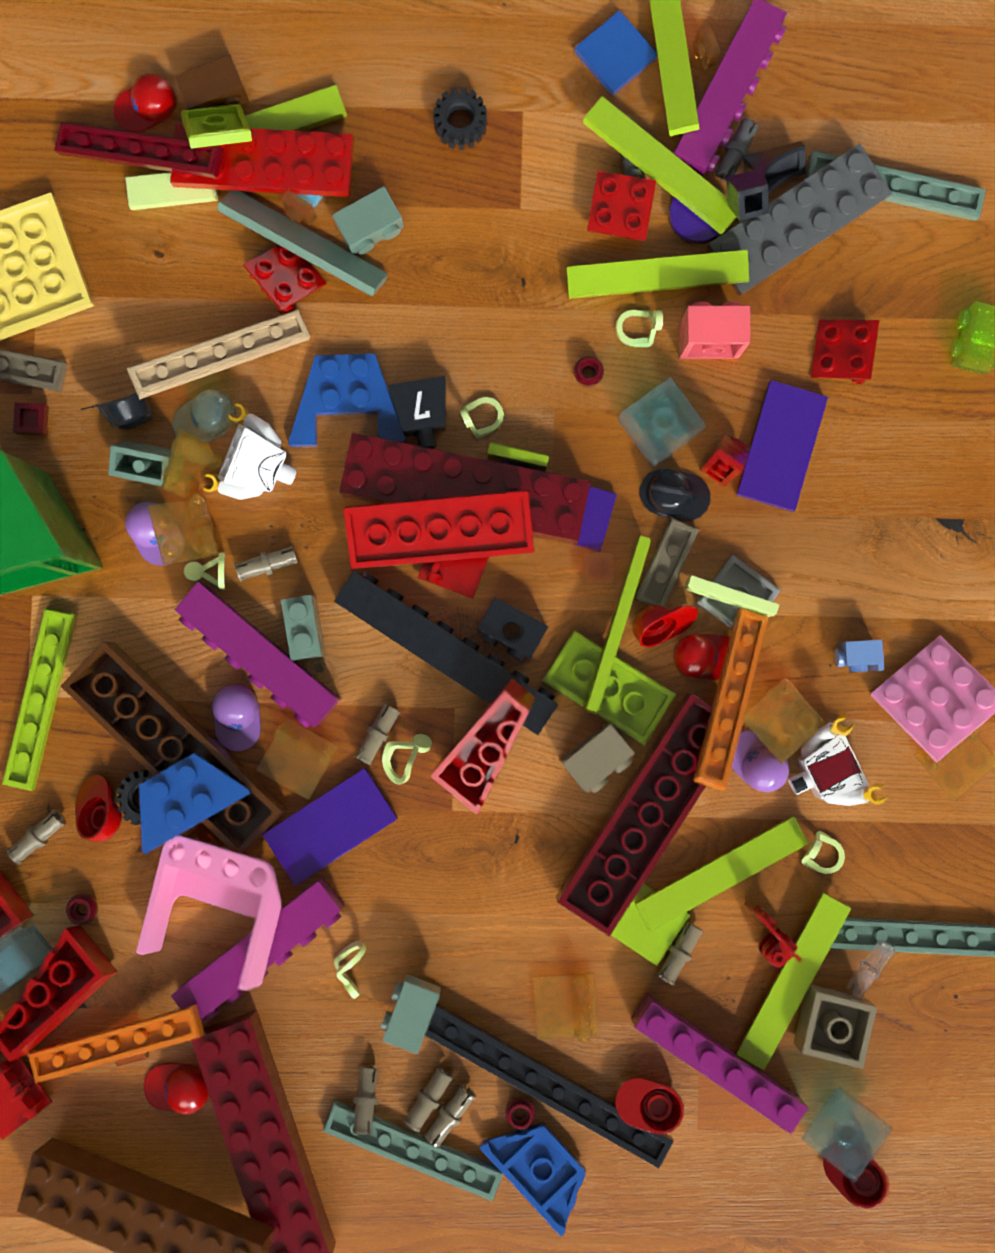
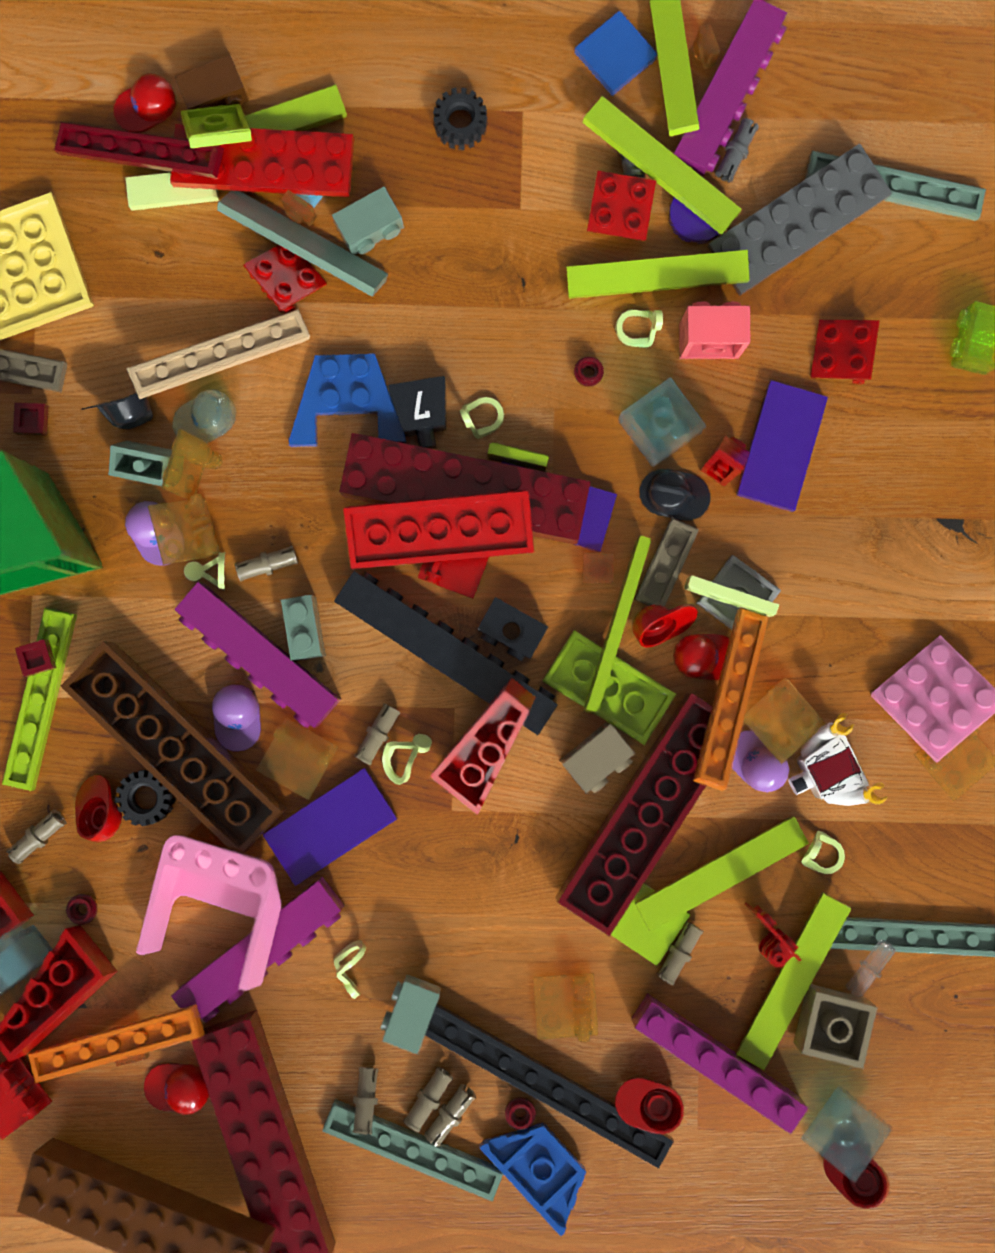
(35, 658): none -> dark red plate
(184, 798): blue wing -> none
(252, 460): white torso -> none
(762, 173): black arch -> none
(860, 655): medium blue brick -> none

